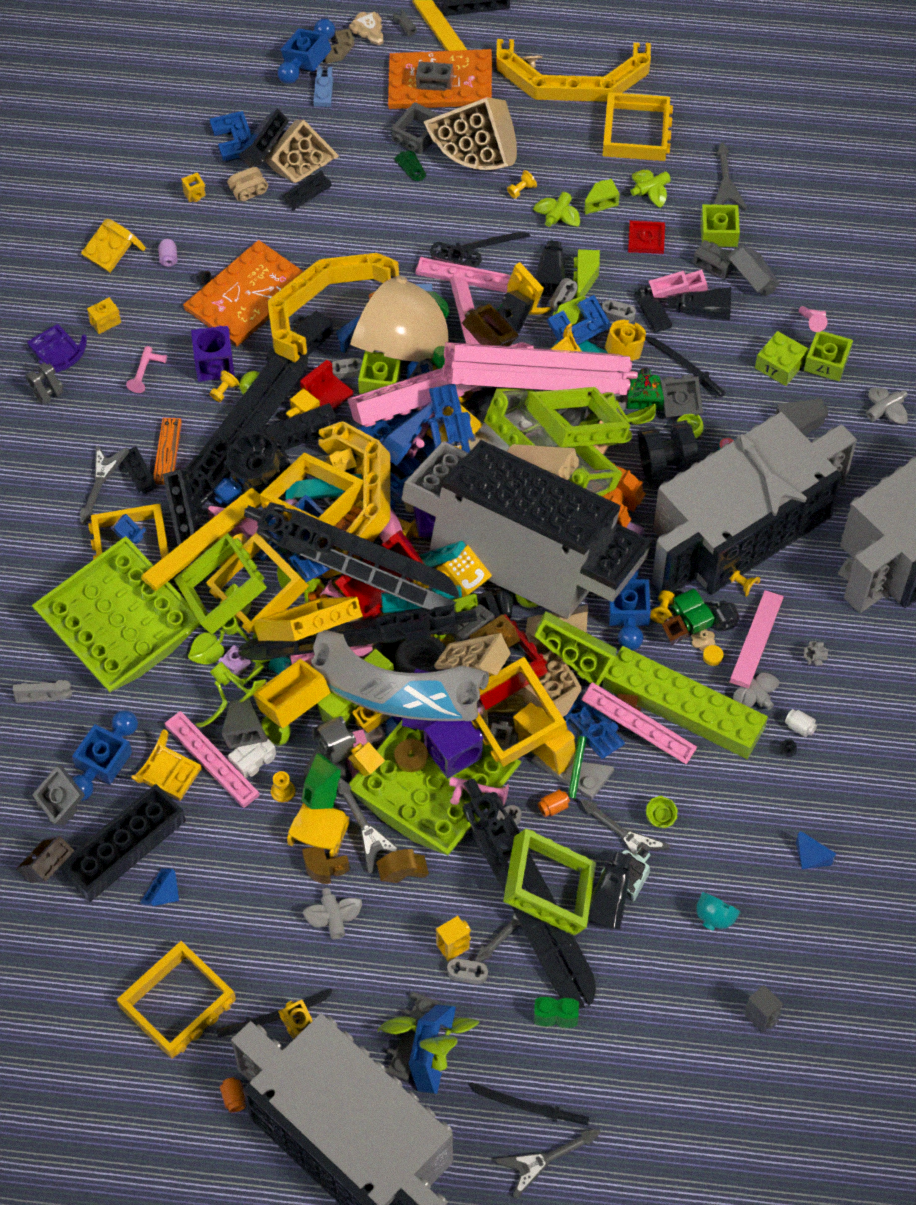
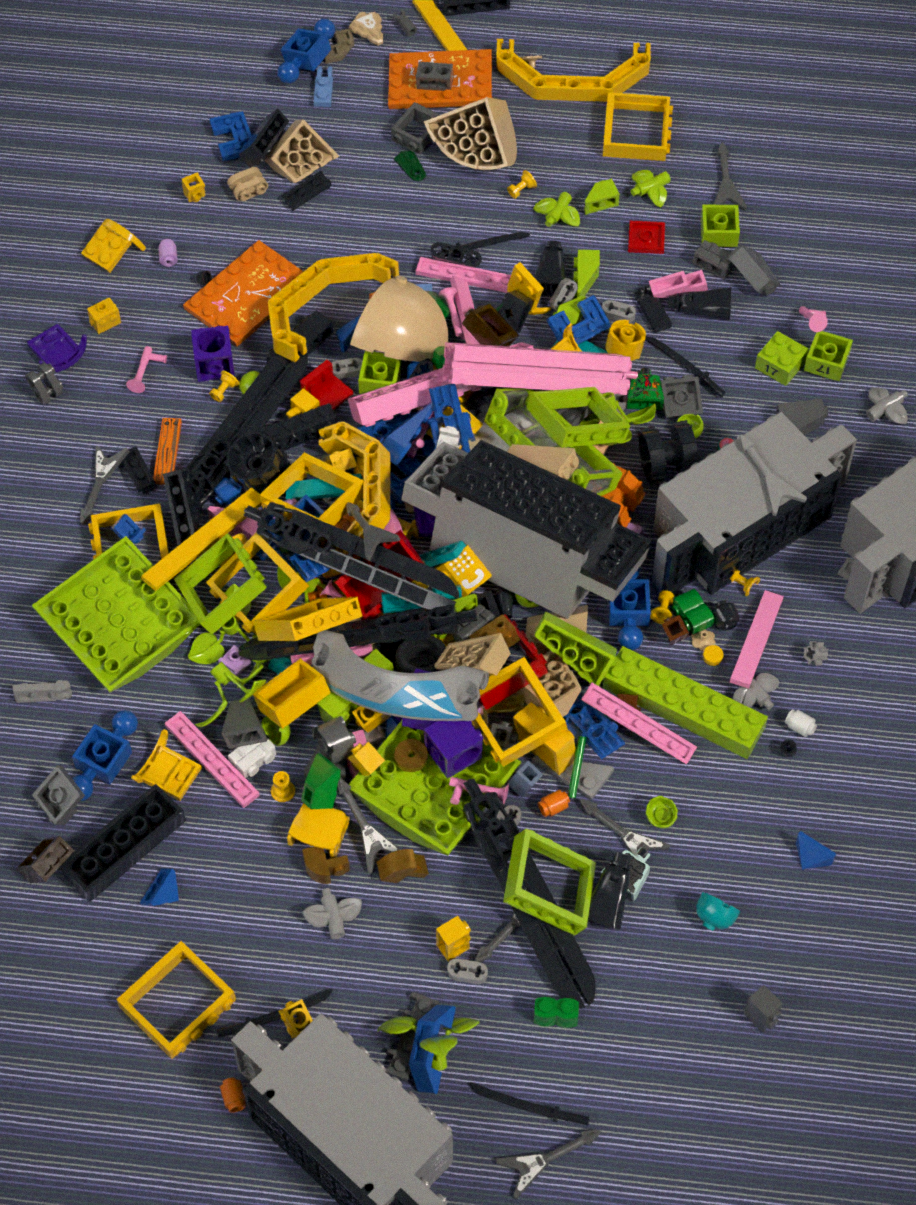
(372, 534): none -> dark grey piece
(448, 294): none -> bright pink piece
(449, 435): none -> white bracket
(525, 778): none -> sand blue brick

